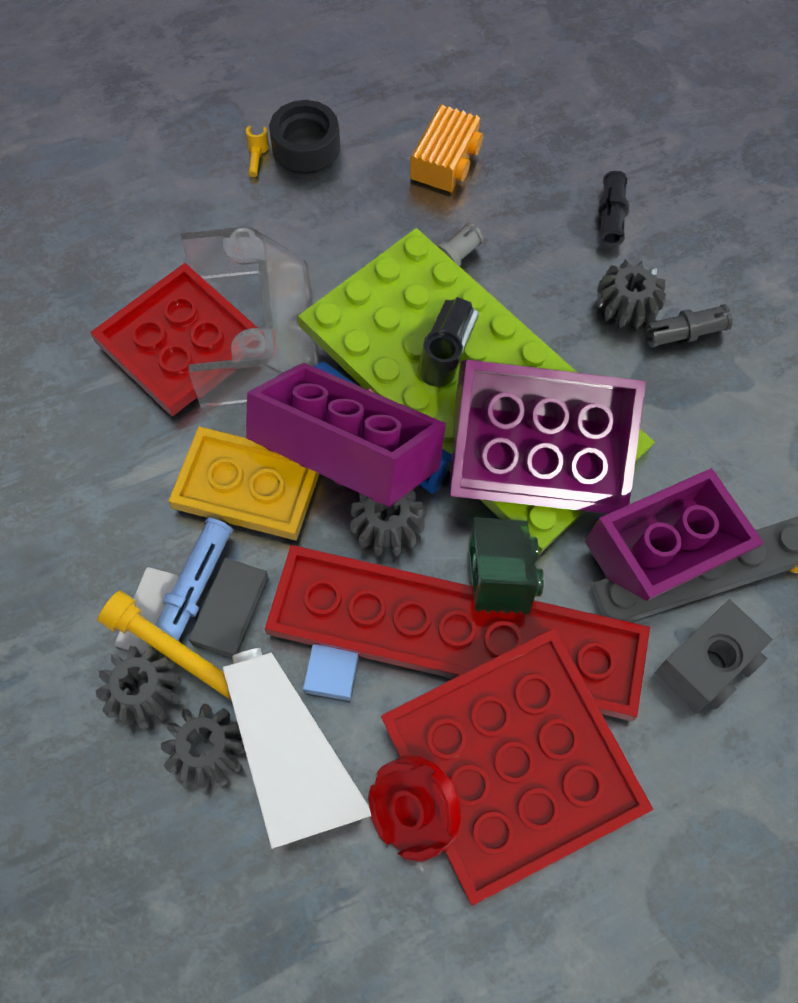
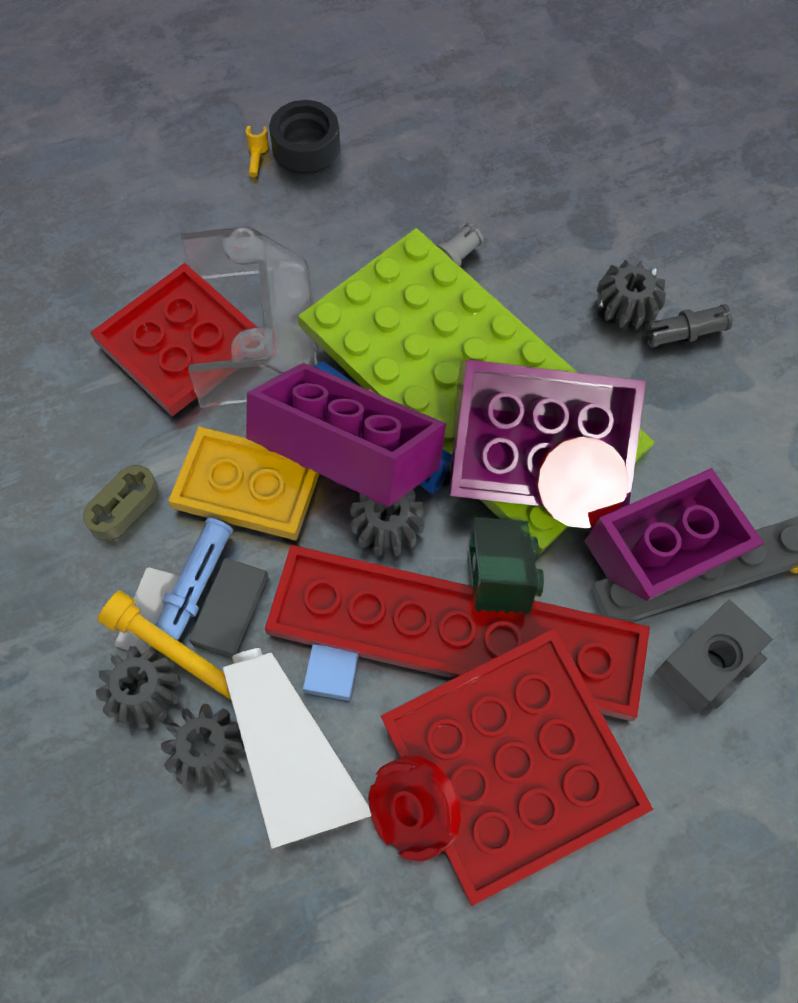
(122, 503): none -> olive beam
(445, 148): light orange brick -> none
(447, 342): black piece -> none
(581, 481): none -> tile
(613, 208): black pin -> none

